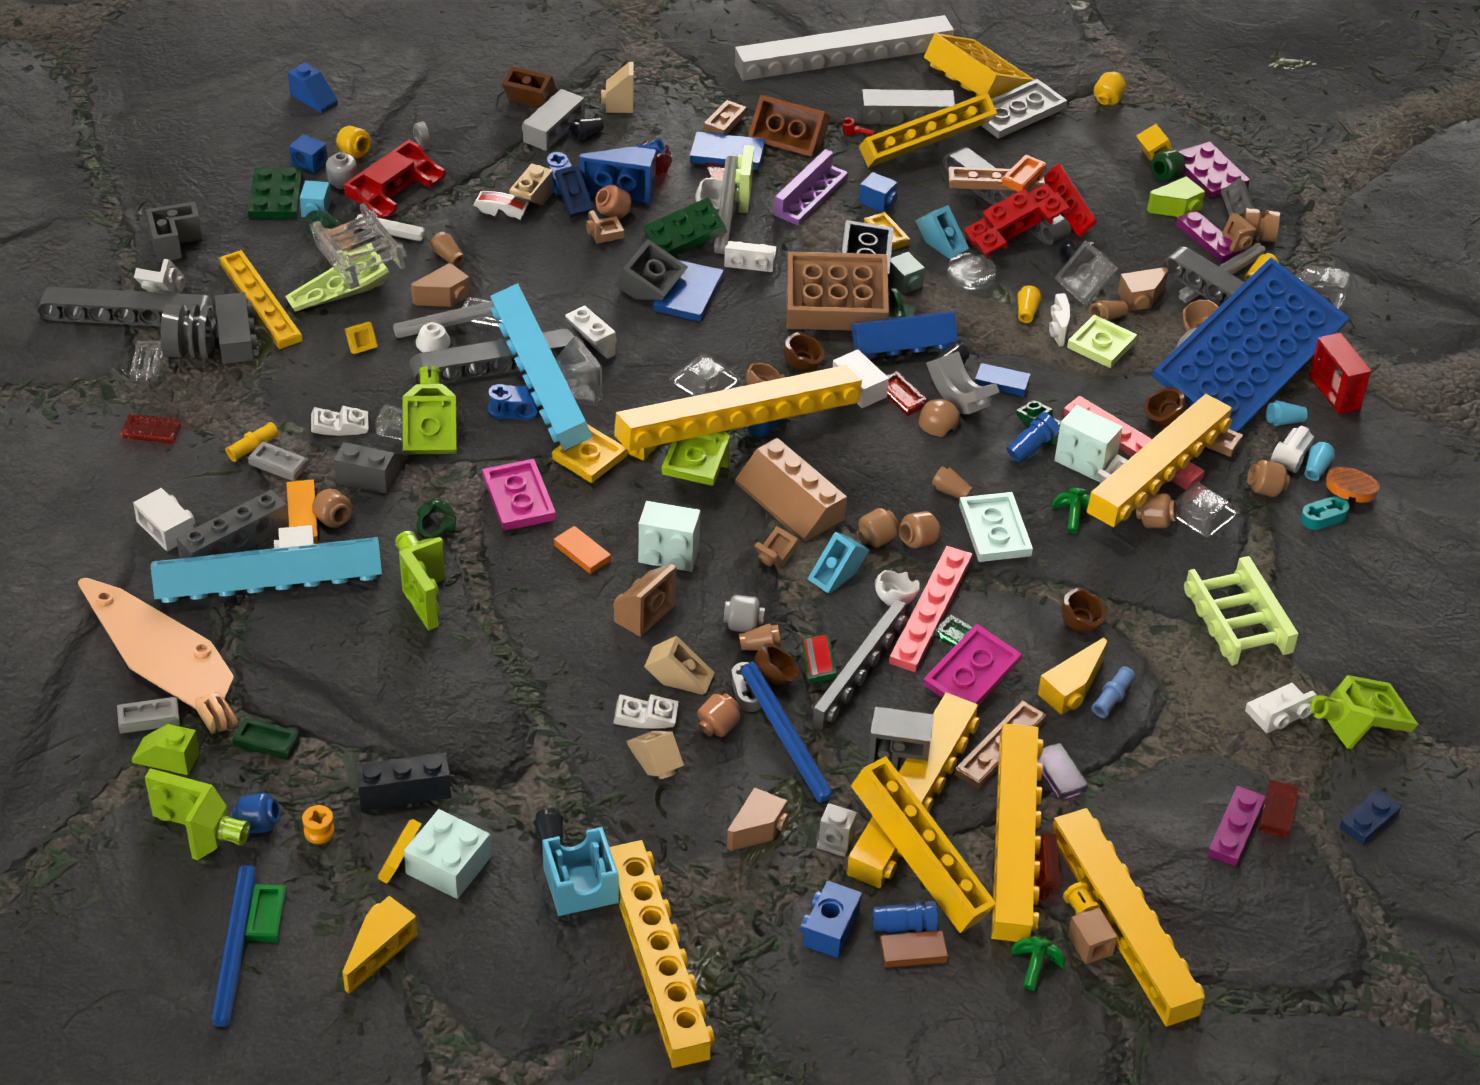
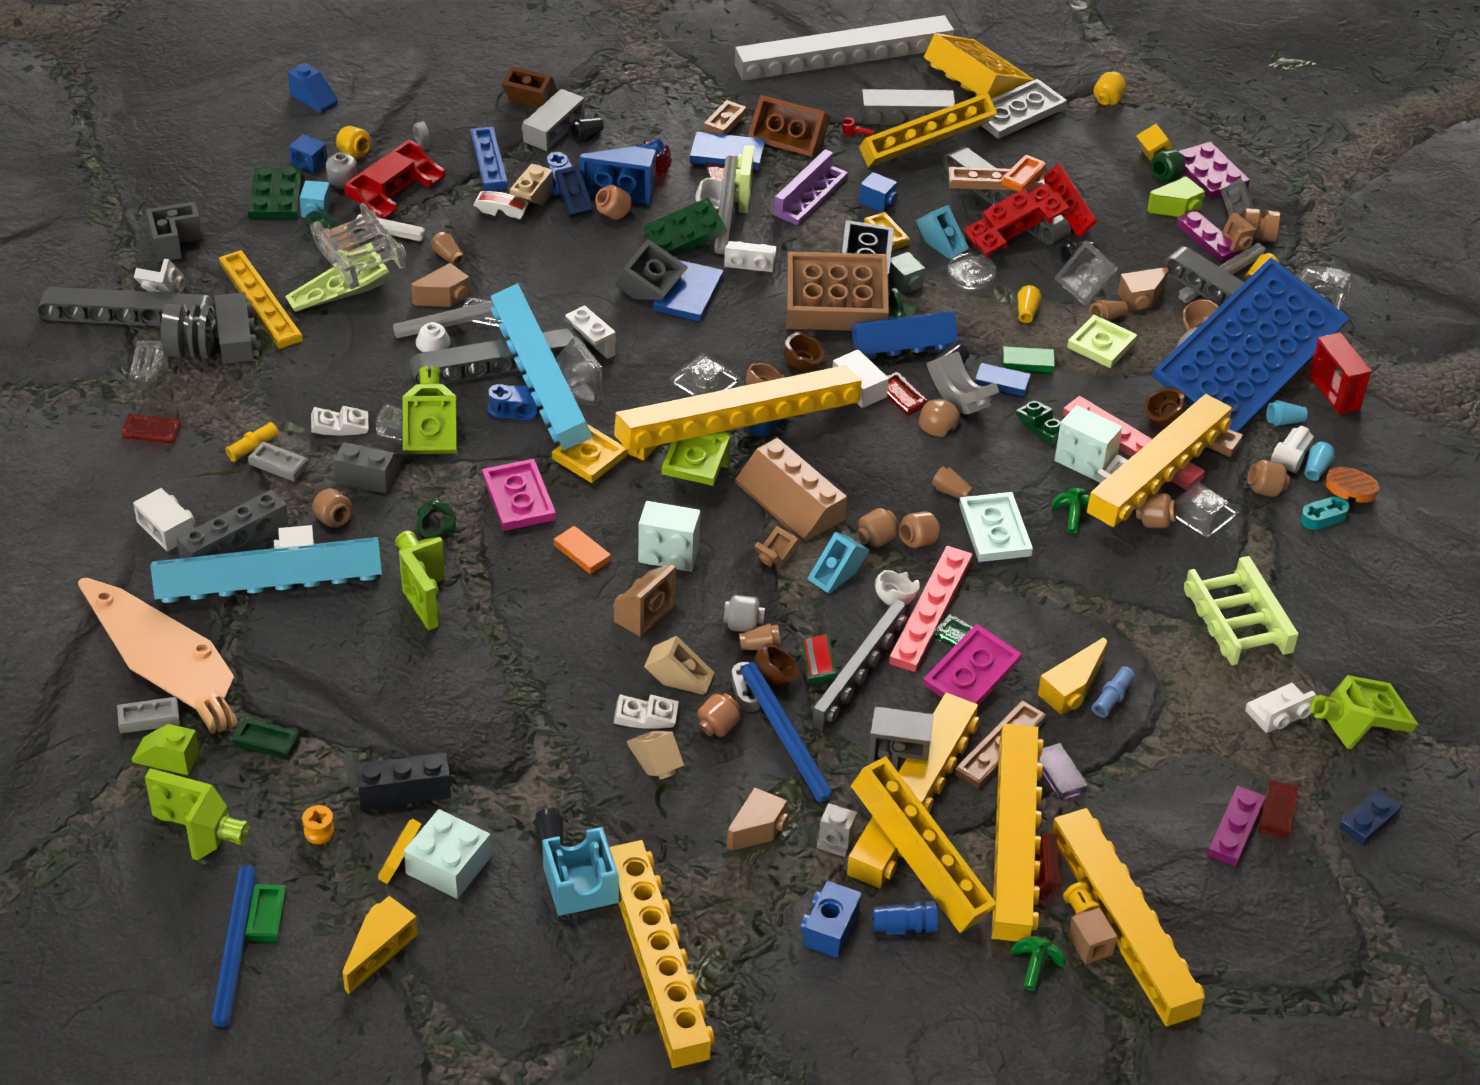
(259, 811): blue head -> none
(300, 501): light orange tile -> none
(361, 337): yellow tile -> none
(489, 159): none -> tile
(604, 229): medium nougat bracket -> none
(620, 91): tan slope -> none
(913, 949): tile -> none
(1028, 359): none -> tile
(1030, 440): blue axle -> none
(1061, 314): white slope -> none
(1075, 610): reddish brown helmet -> none

